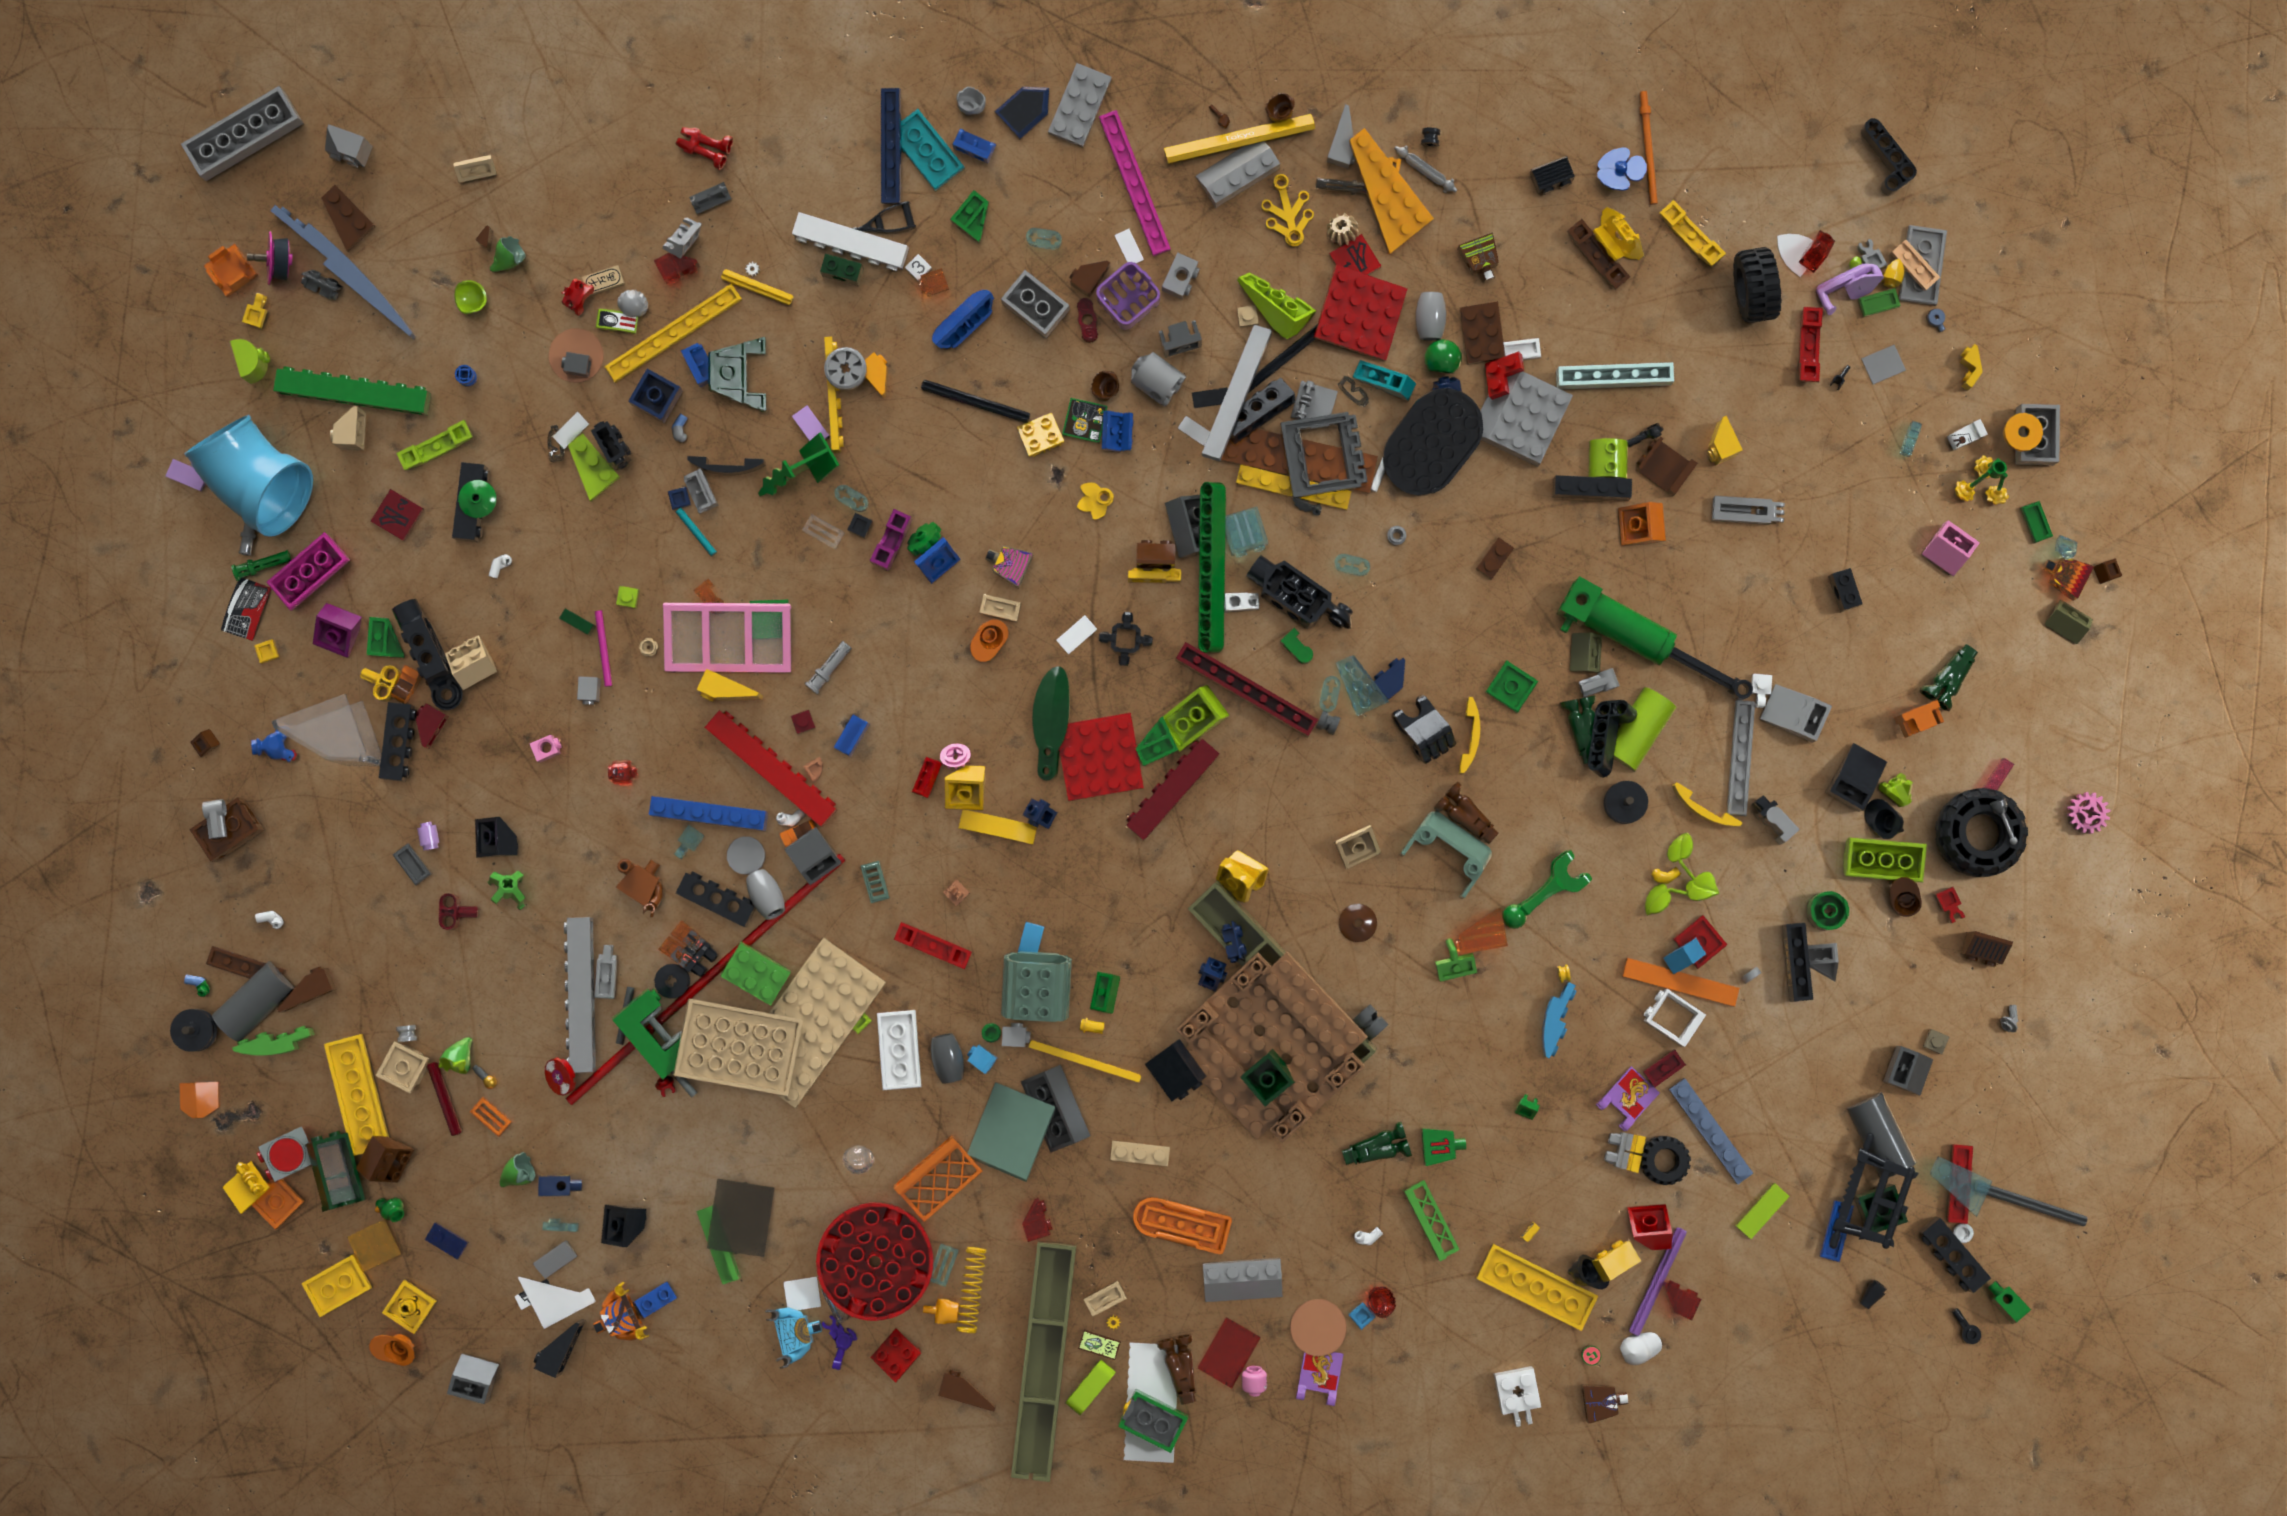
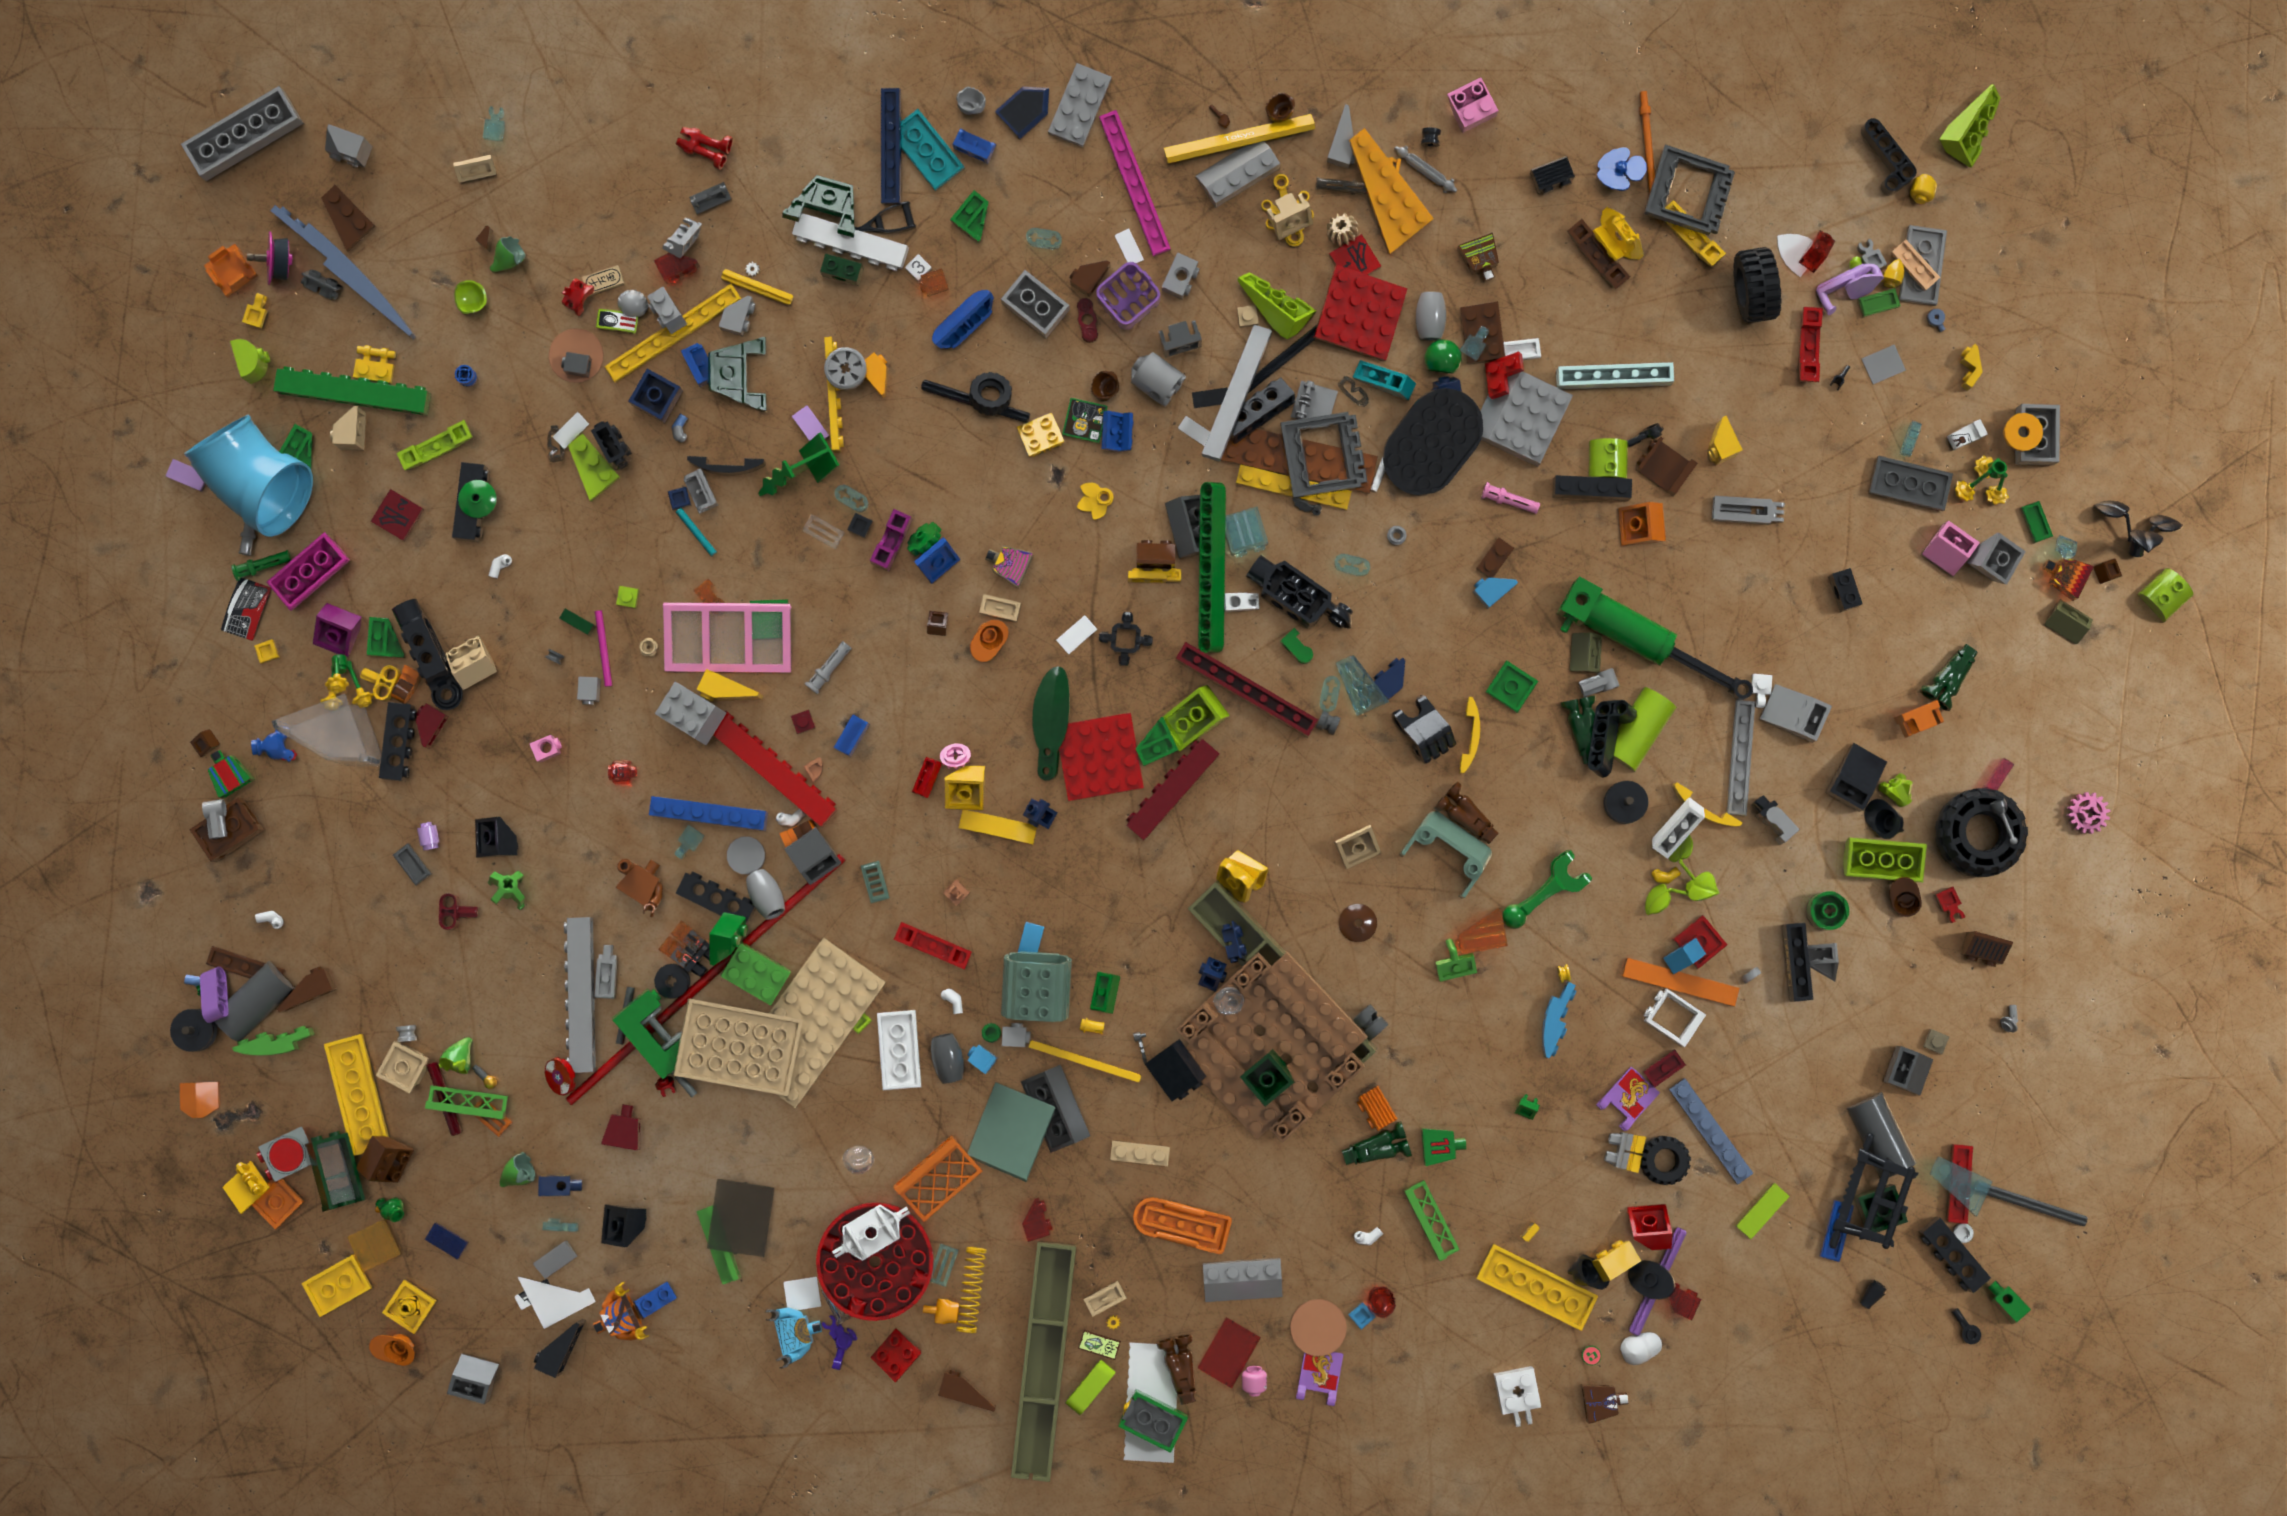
(214, 994): none -> medium lavender beam
(228, 774): none -> torso
(299, 444): none -> green wing
(337, 684): none -> yellow plant
(372, 369): none -> yellow plate
(441, 1106): none -> bright green fence
(494, 127): none -> clear light blue plate
(554, 656): none -> dark grey bush
(623, 1130): none -> dark red torso
(666, 309): none -> light grey brick
(690, 713): none -> light grey brick
(726, 936): none -> green slope
(736, 316): none -> light grey slope
(827, 197): none -> wing
(887, 1230): none -> white plate
(937, 623): none -> reddish brown slope
(954, 998): none -> white arm
(990, 380): none -> black tyre
(1137, 1036): none -> dark grey piece
(1228, 1001): none -> clear hair
(1292, 215): none -> tan panel
(1377, 1108): none -> orange brick
(1472, 105): none -> bright pink slope
(1473, 345): none -> clear light blue plate
(1492, 590): none -> dark azure slope
(1501, 493): none -> bright pink pin
(1651, 1280): none -> black piece
(1663, 182): none -> dark grey hinge
(1678, 828): none -> white brick
(1910, 483): none -> dark grey plate
(1923, 189): none -> yellow head
(1966, 132): none -> lime wedge
(1997, 558): none -> light grey slope
(2139, 540): none -> black plant
(2166, 593): none -> lime brick

